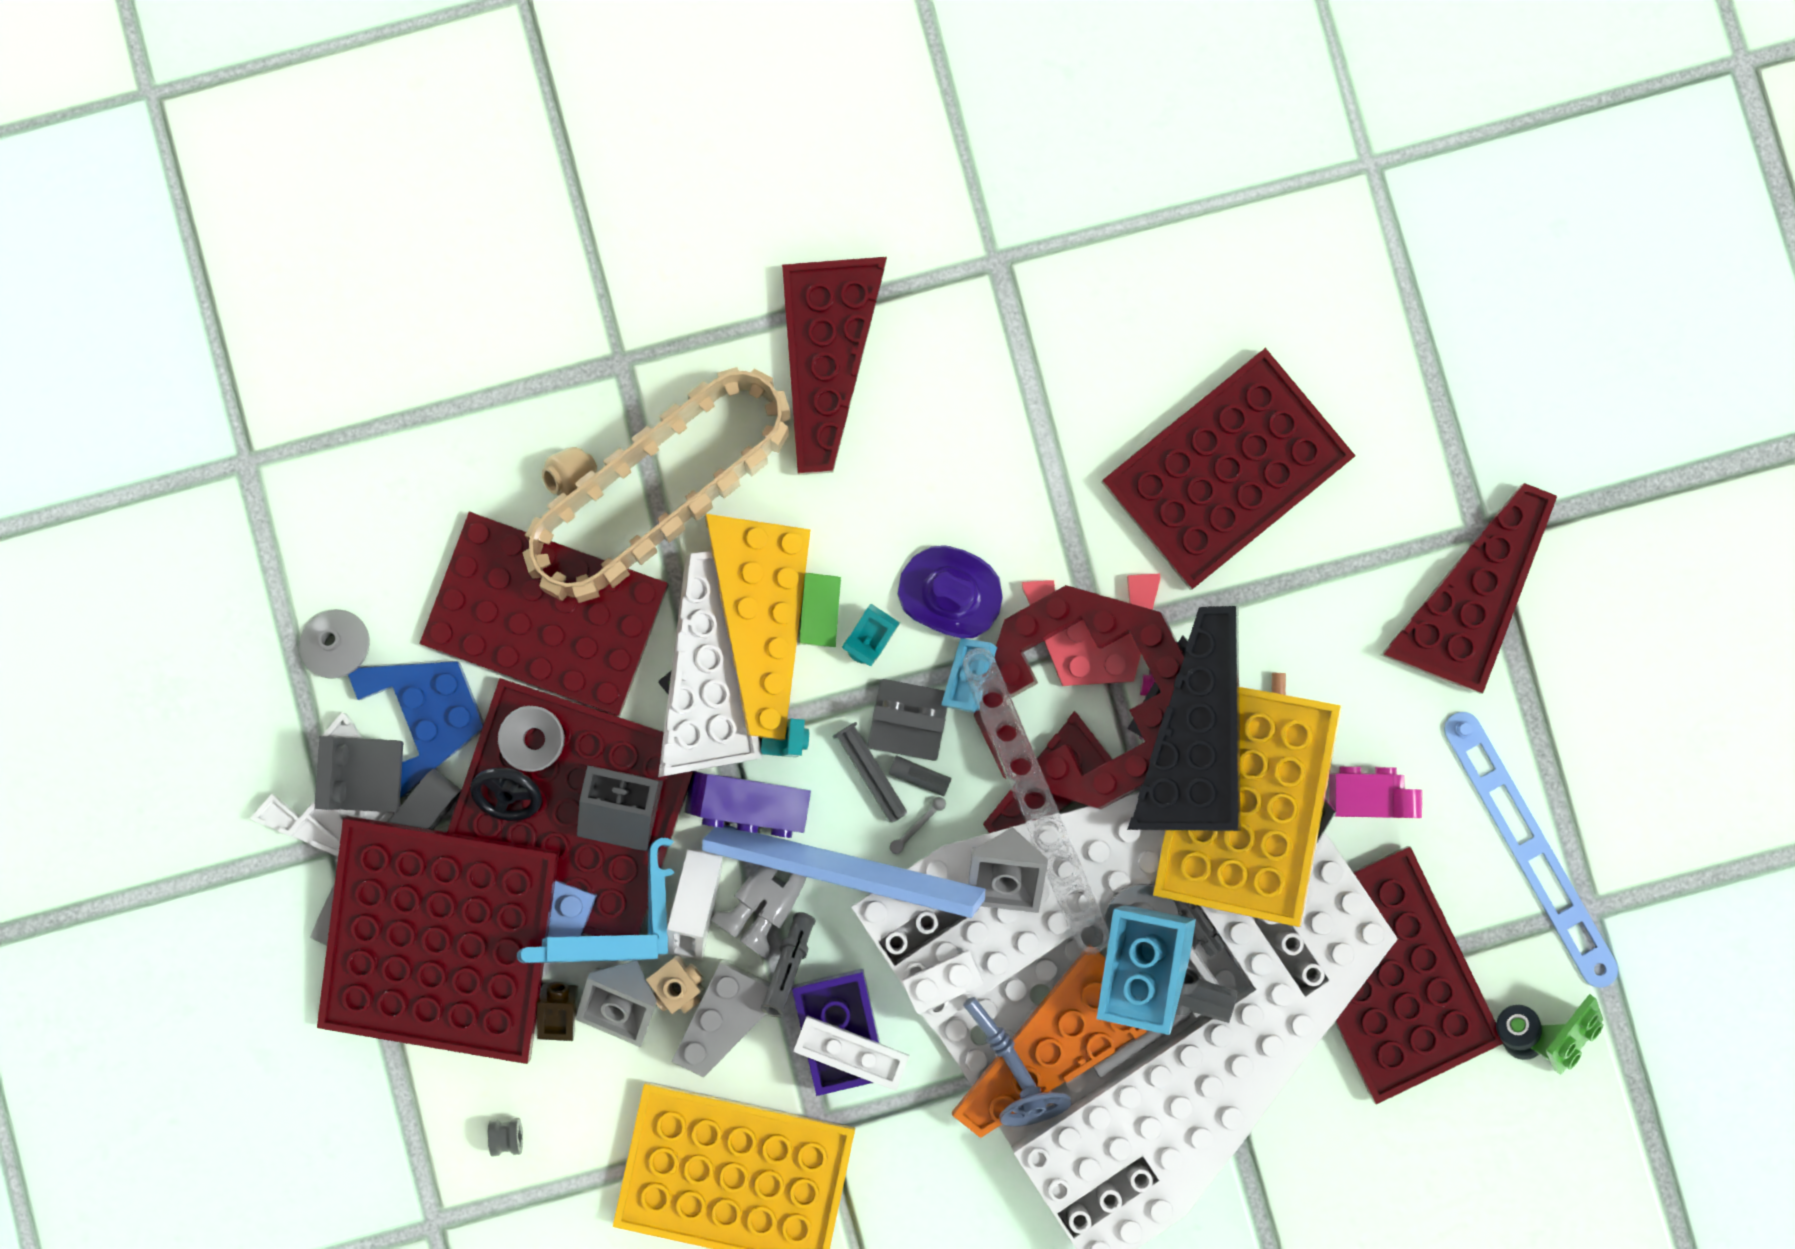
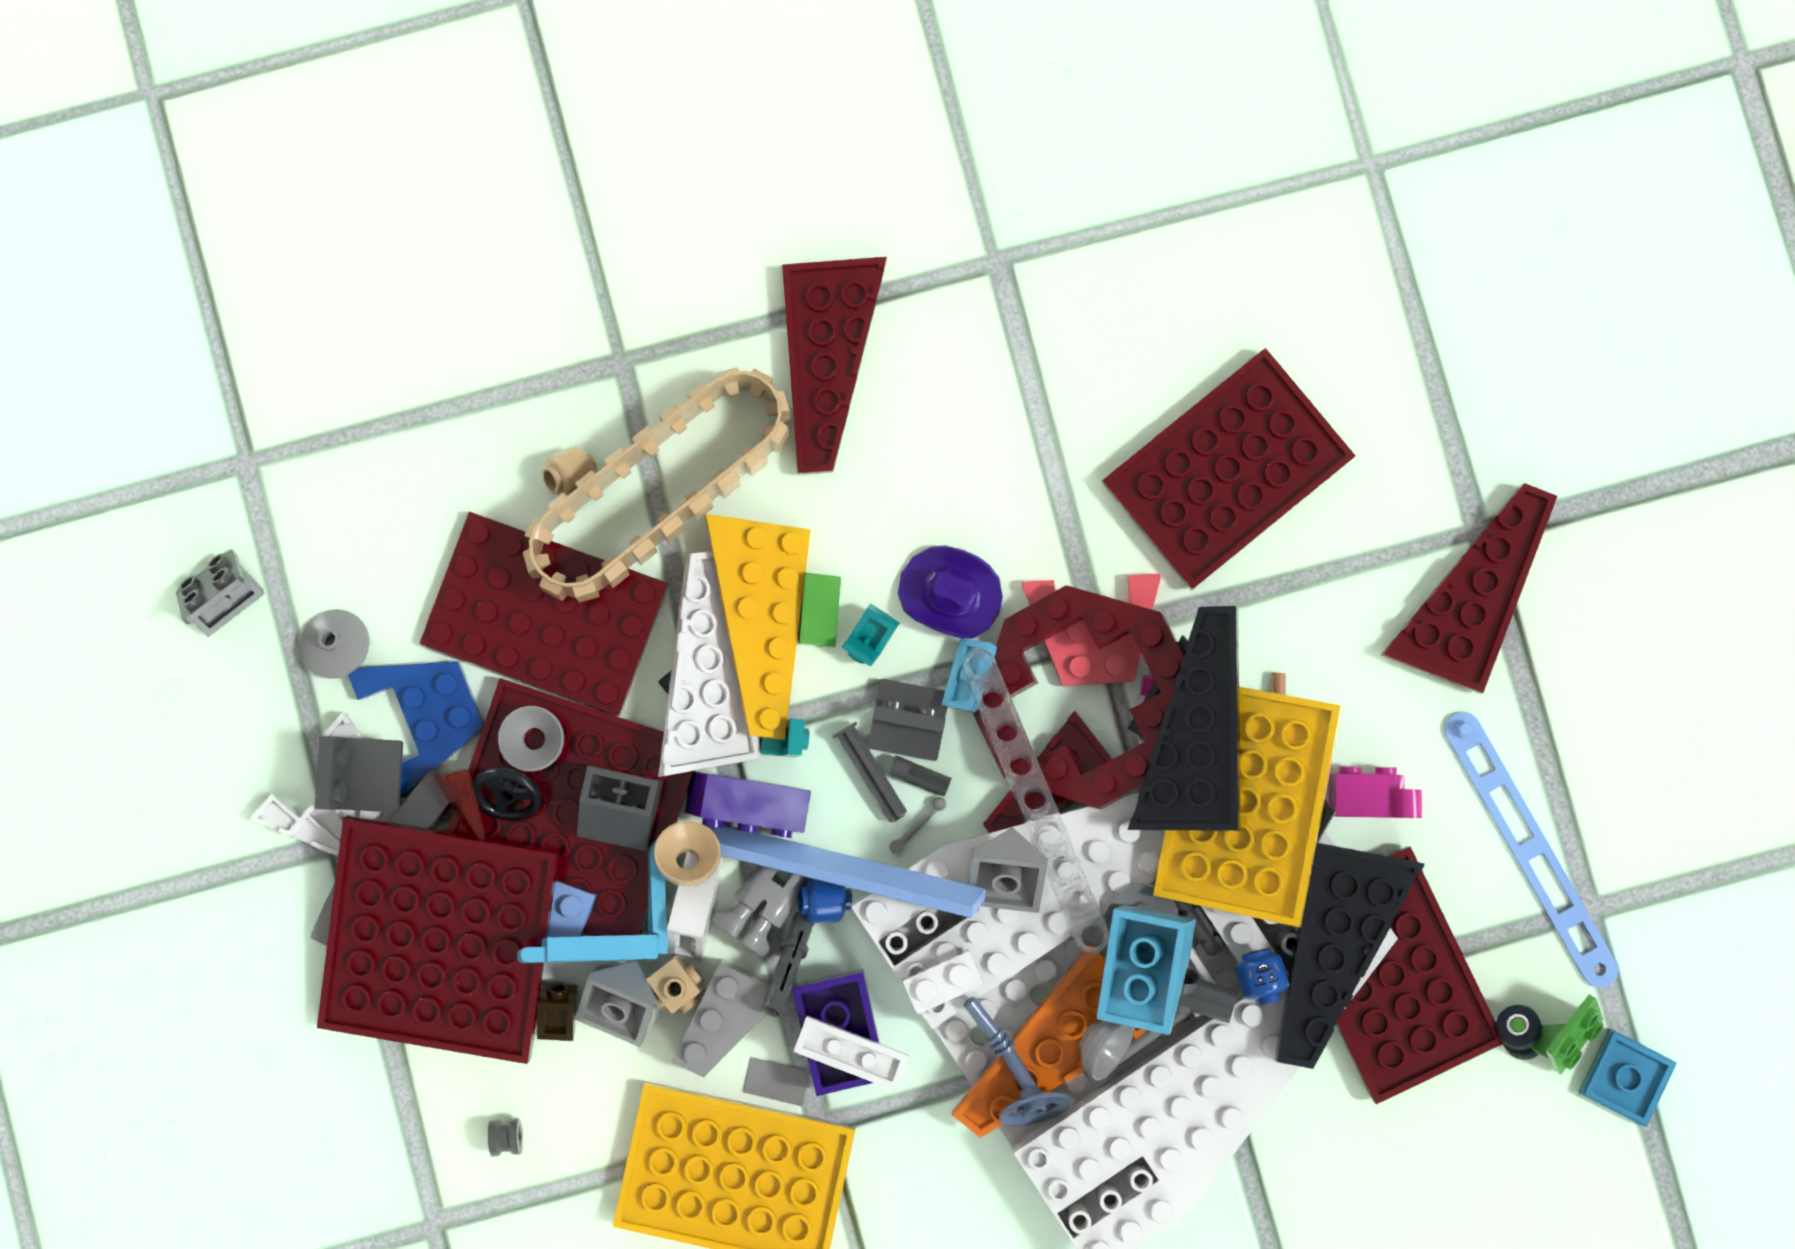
(217, 593): none -> bracket
(461, 796): none -> clear red slope
(682, 838): none -> tan piece
(776, 1081): none -> light grey sticker
(823, 901): none -> blue head
(1104, 1047): none -> light grey piece
(1262, 976): none -> blue head
(1342, 928): none -> black wing
(1627, 1077): none -> dark azure tile

